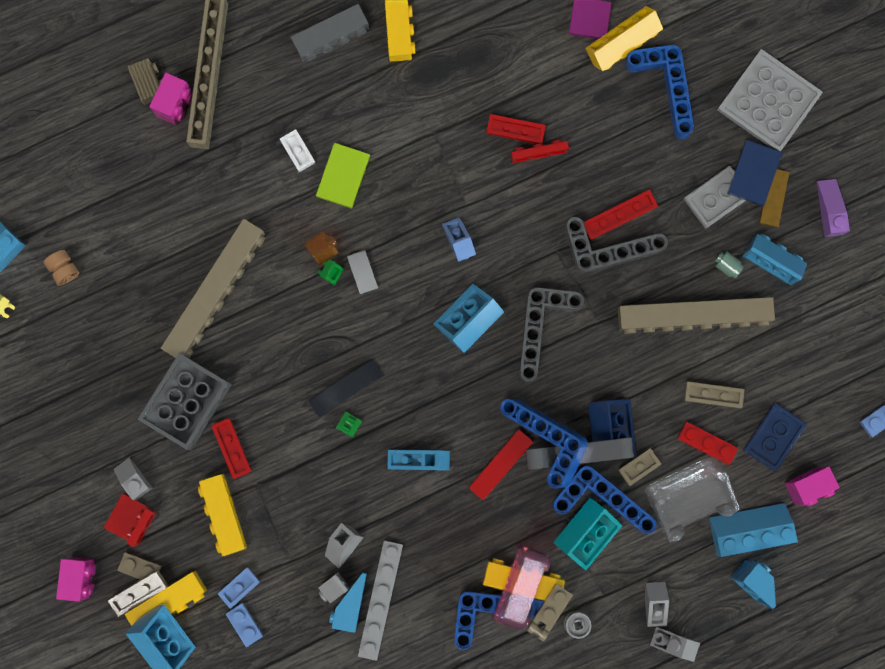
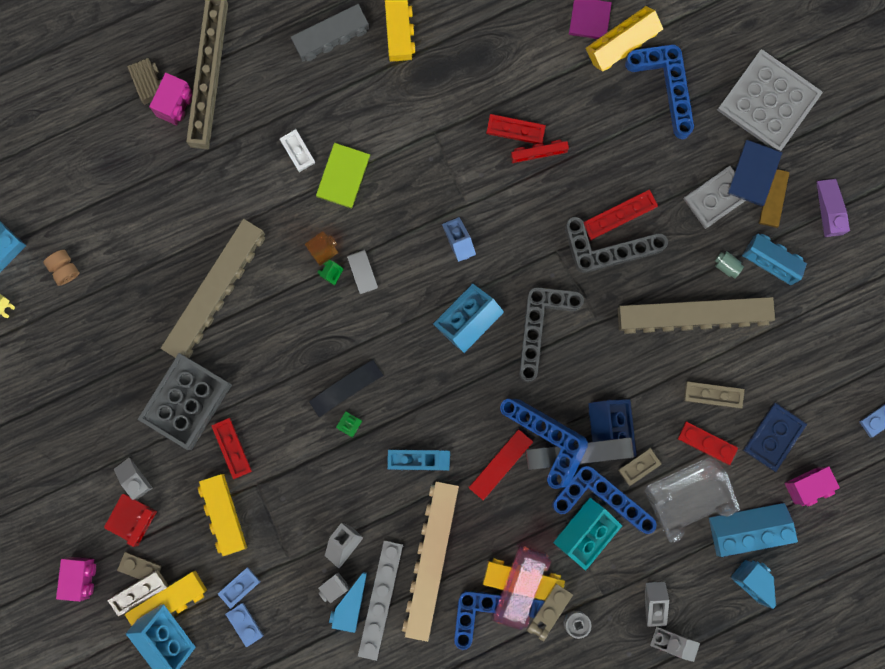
(431, 561): none -> tan brick

